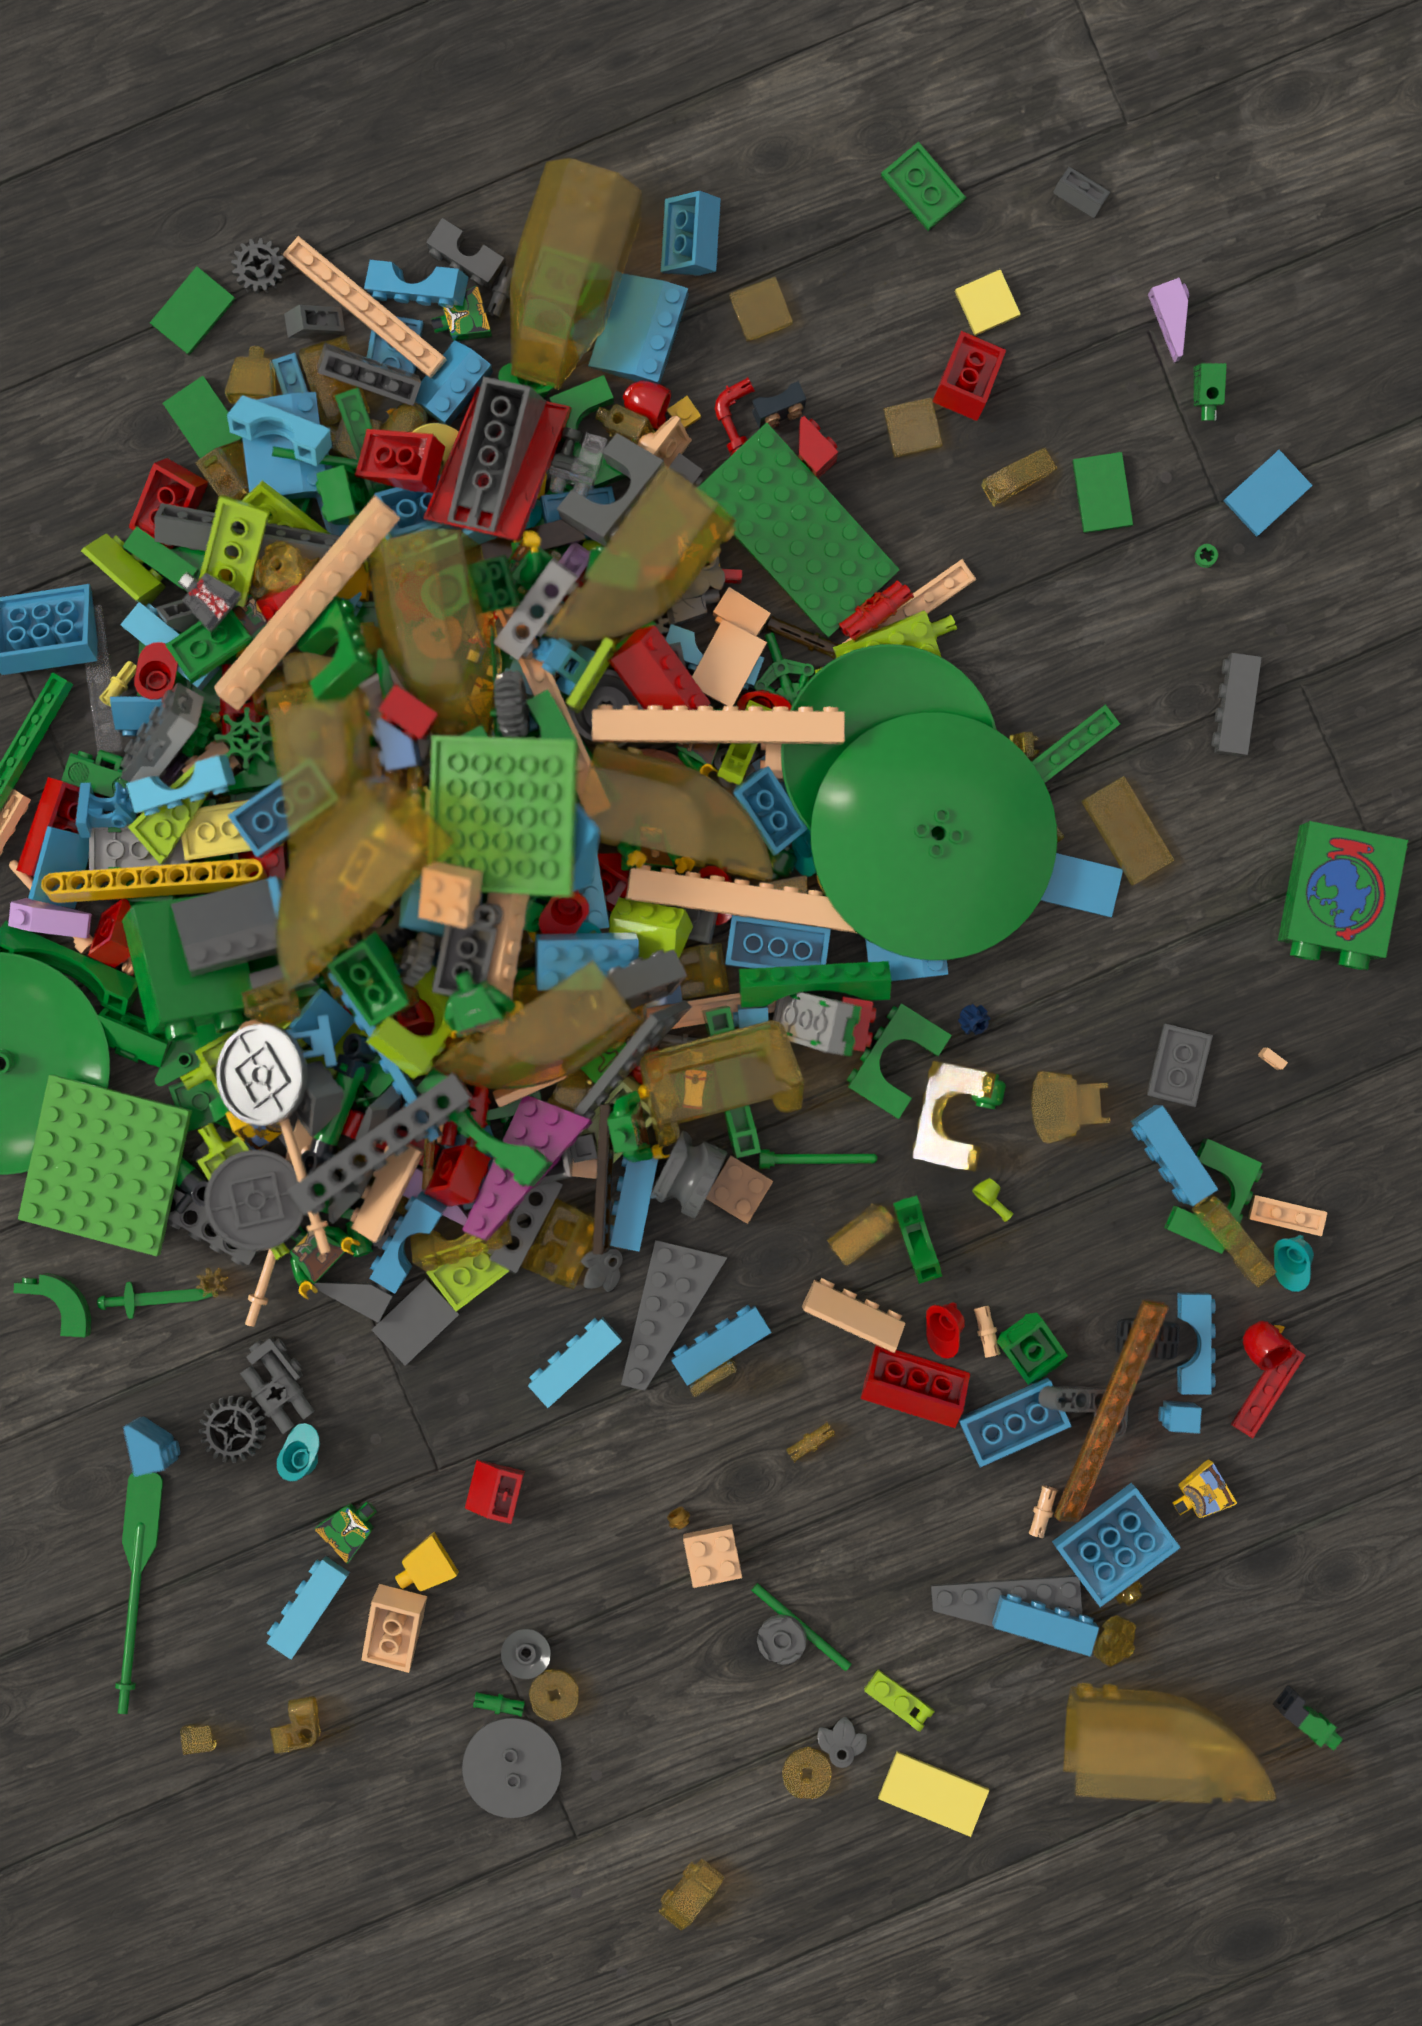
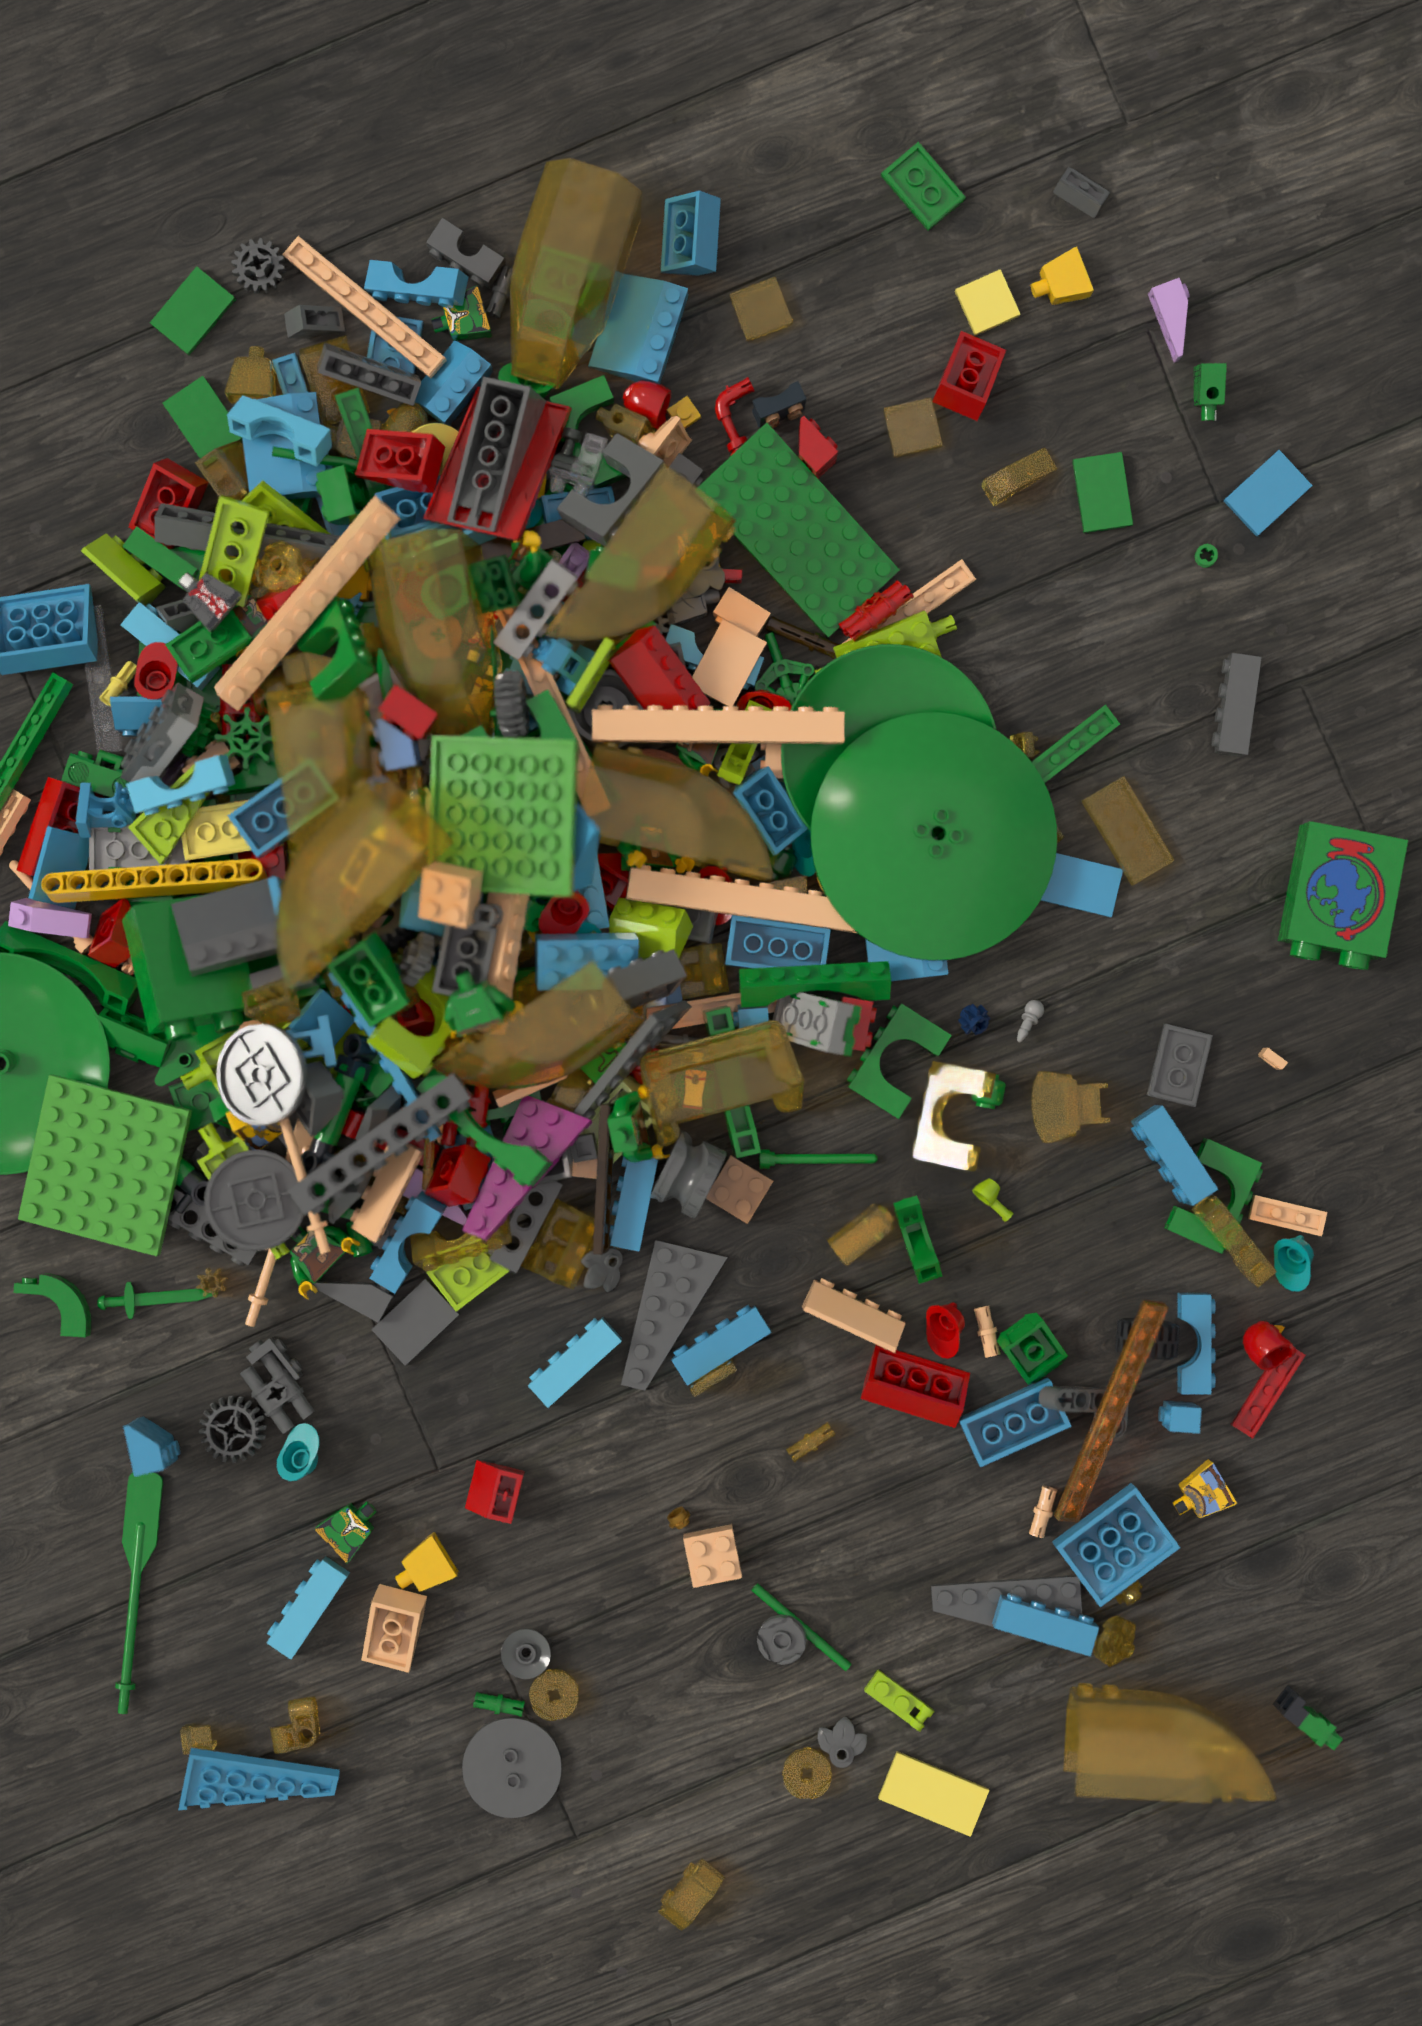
(245, 1779): none -> dark azure wing
(1033, 1011): none -> light grey bar
(1064, 279): none -> yellow torso

